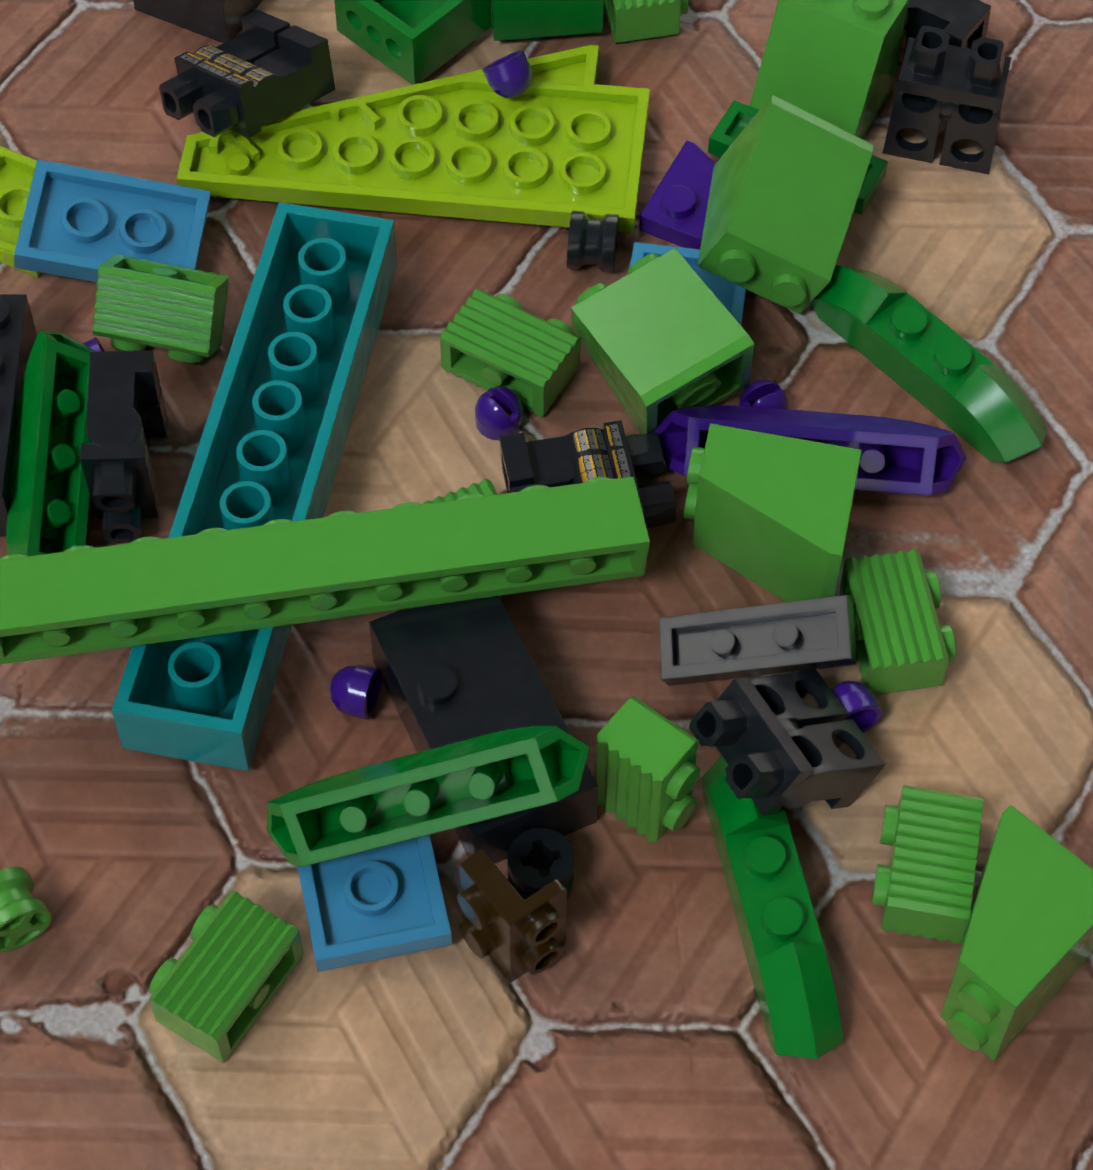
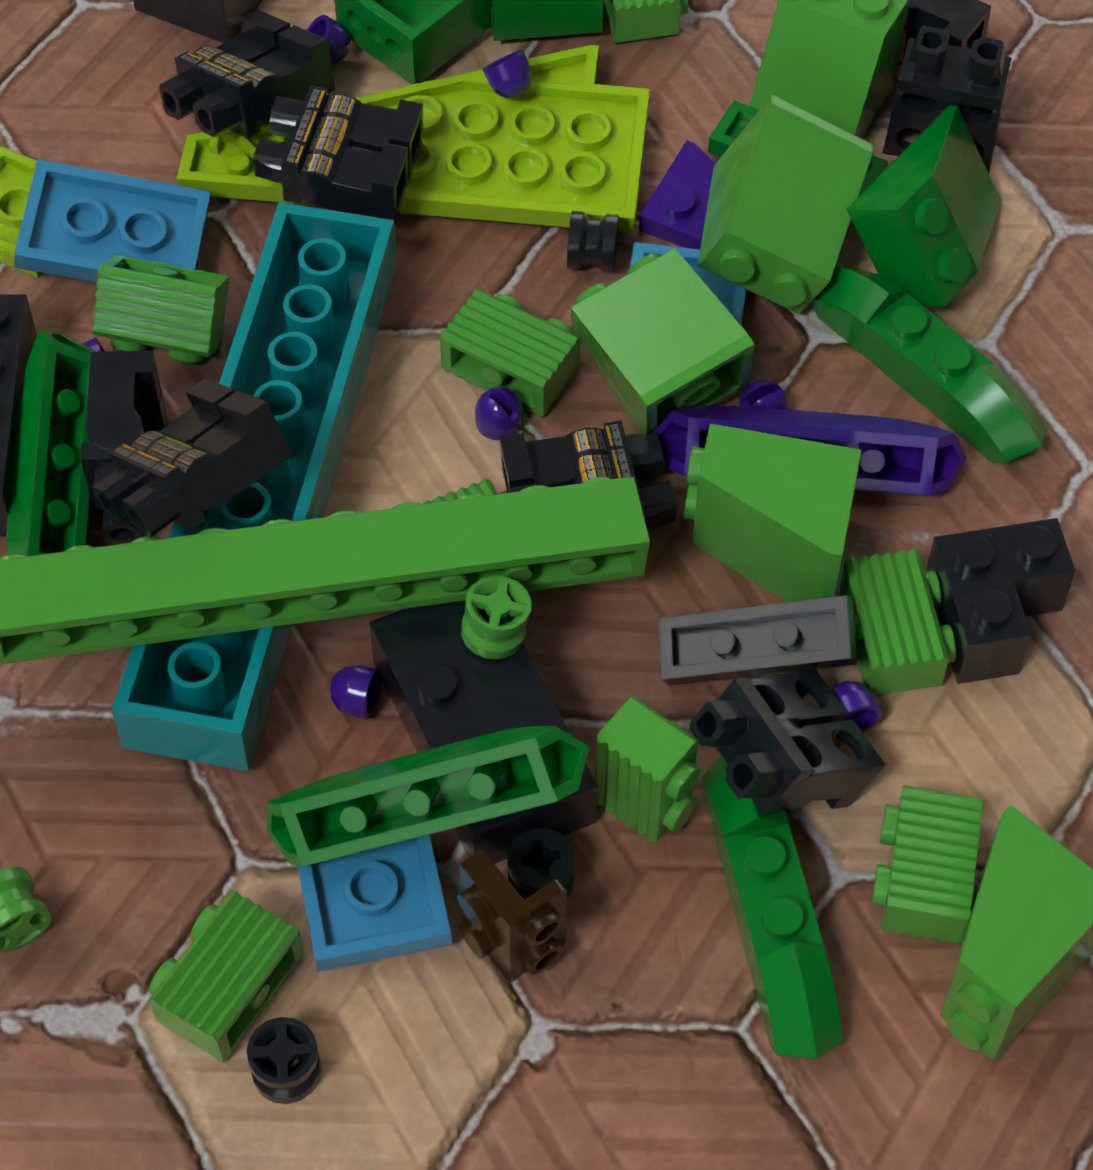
(193, 461): none -> black hips
(280, 1044): none -> black wheel
(336, 34): none -> dark purple hinge
(342, 152): none -> black hips
(485, 605): none -> bright green wheel
(930, 213): none -> green slope
(990, 587): none -> black brick

